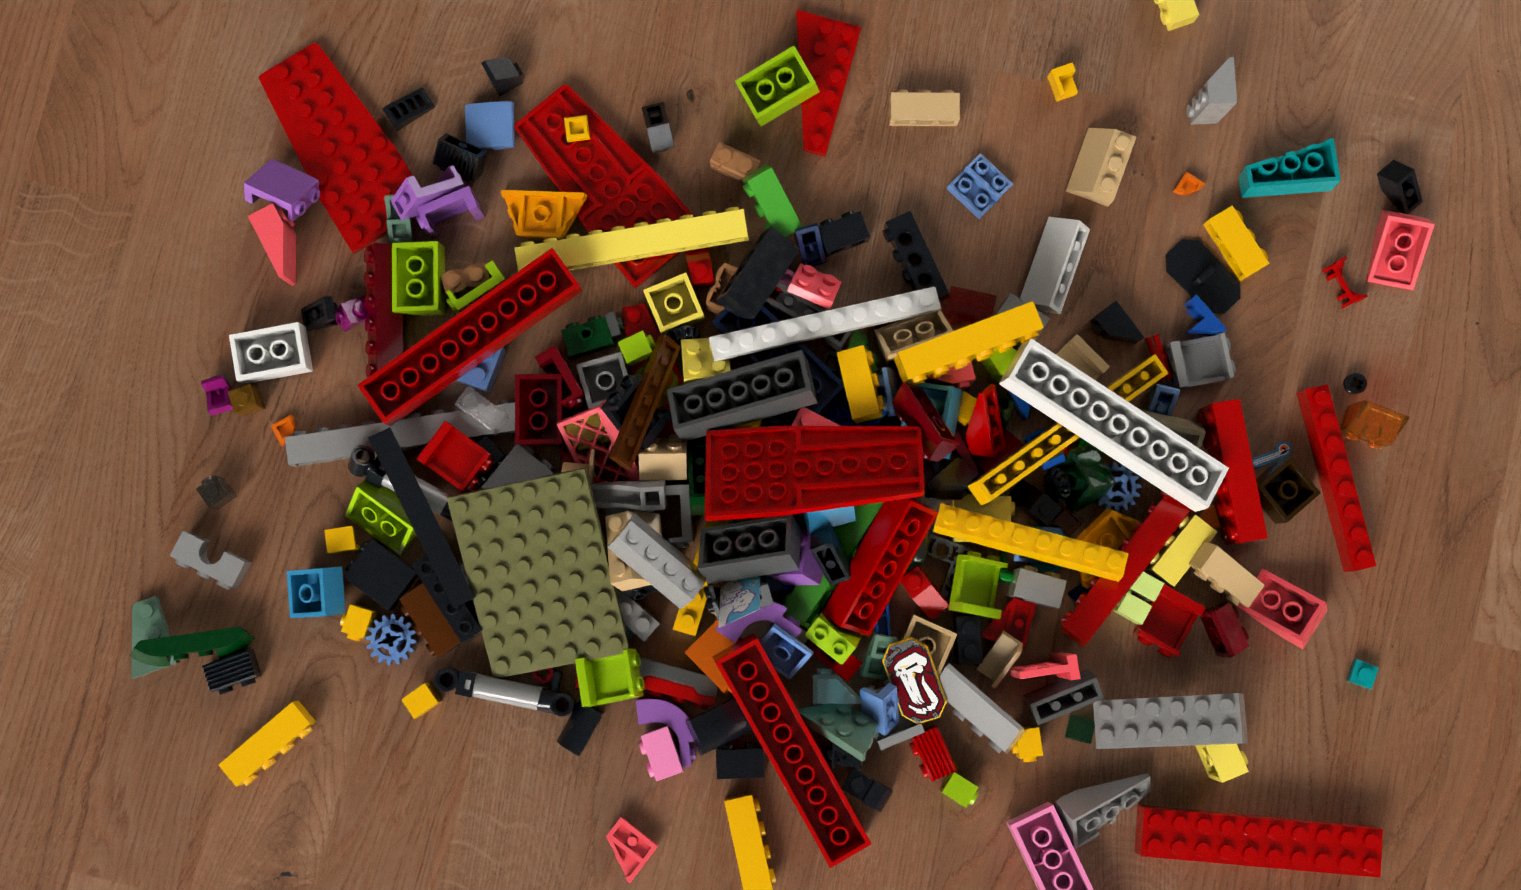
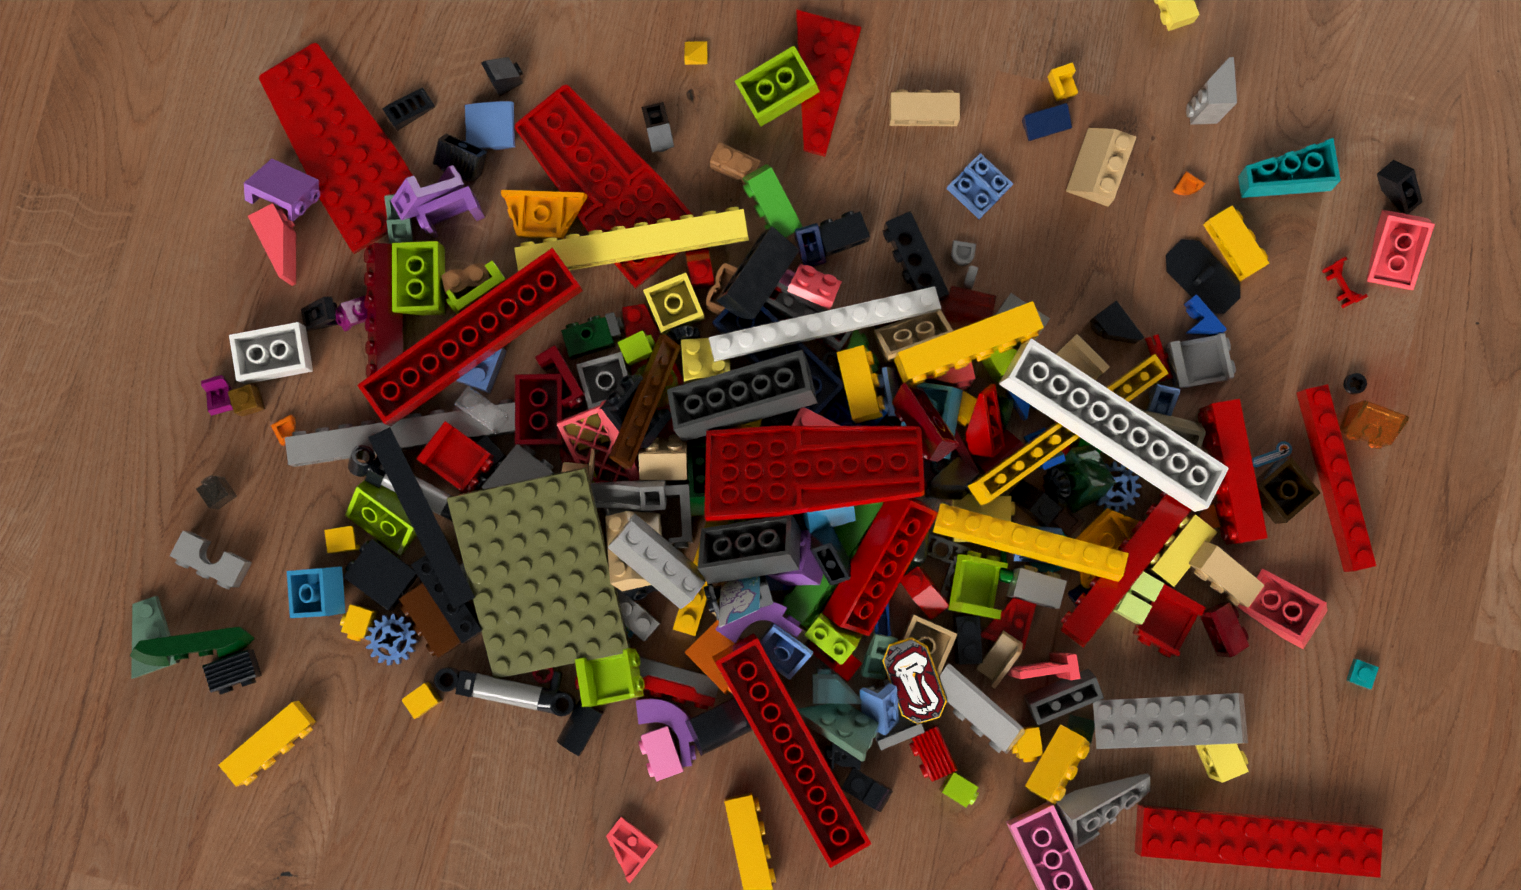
(577, 128): yellow tile -> none
(695, 53): none -> yellow slope
(740, 761): black hinge -> none
(962, 252): none -> light grey tile
(970, 277): none -> light grey tile
(1047, 122): none -> dark blue slope
(1055, 264): white brick -> none
(1058, 765): none -> yellow brick

